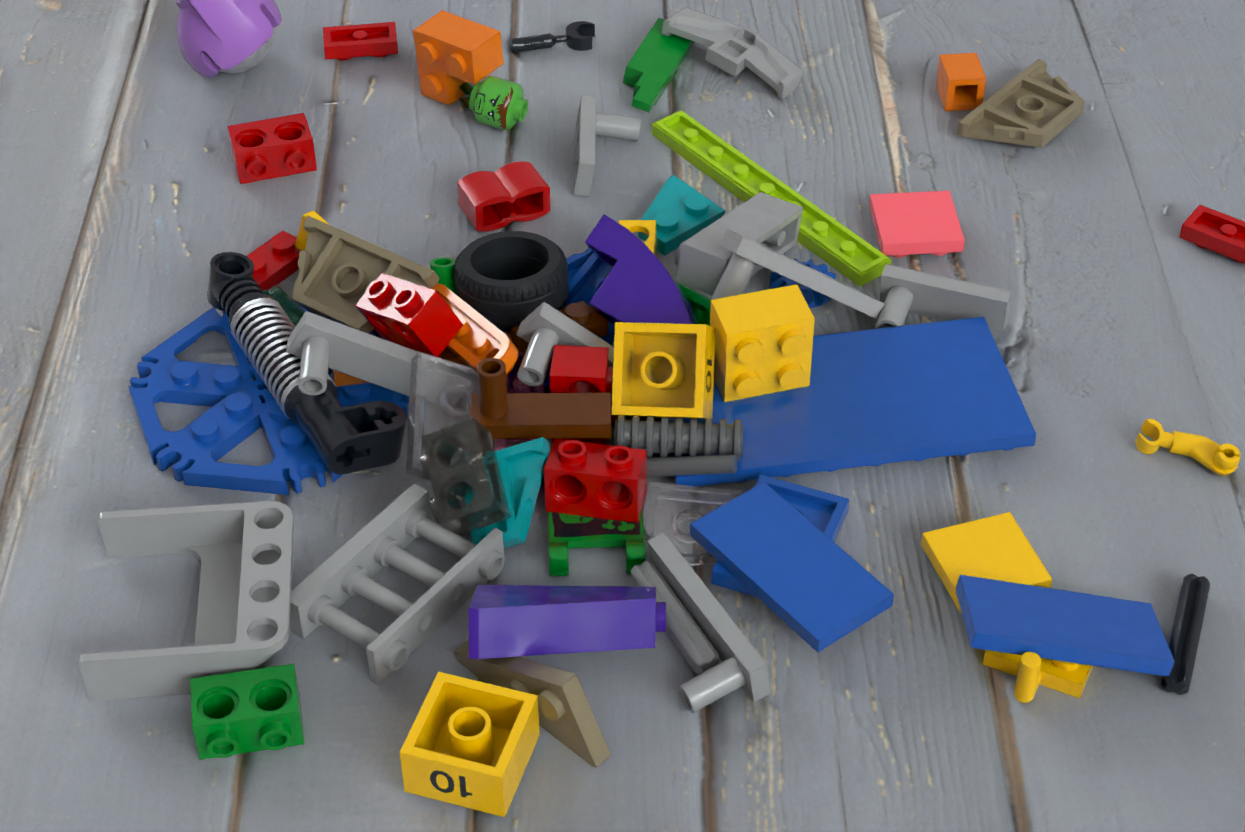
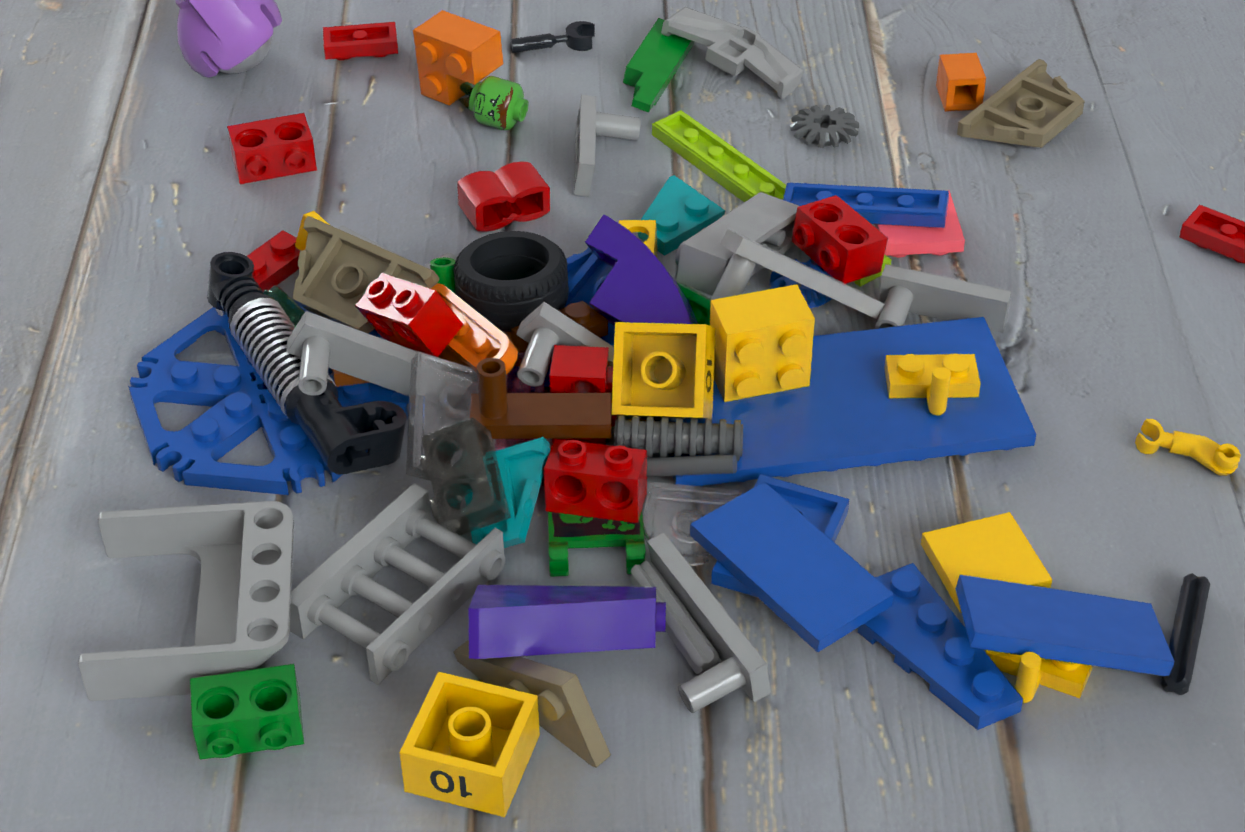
(839, 128): none -> dark grey gear
(839, 239): none -> red brick
(879, 204): none -> blue tile
(932, 378): none -> yellow plate
(936, 647): none -> blue wing

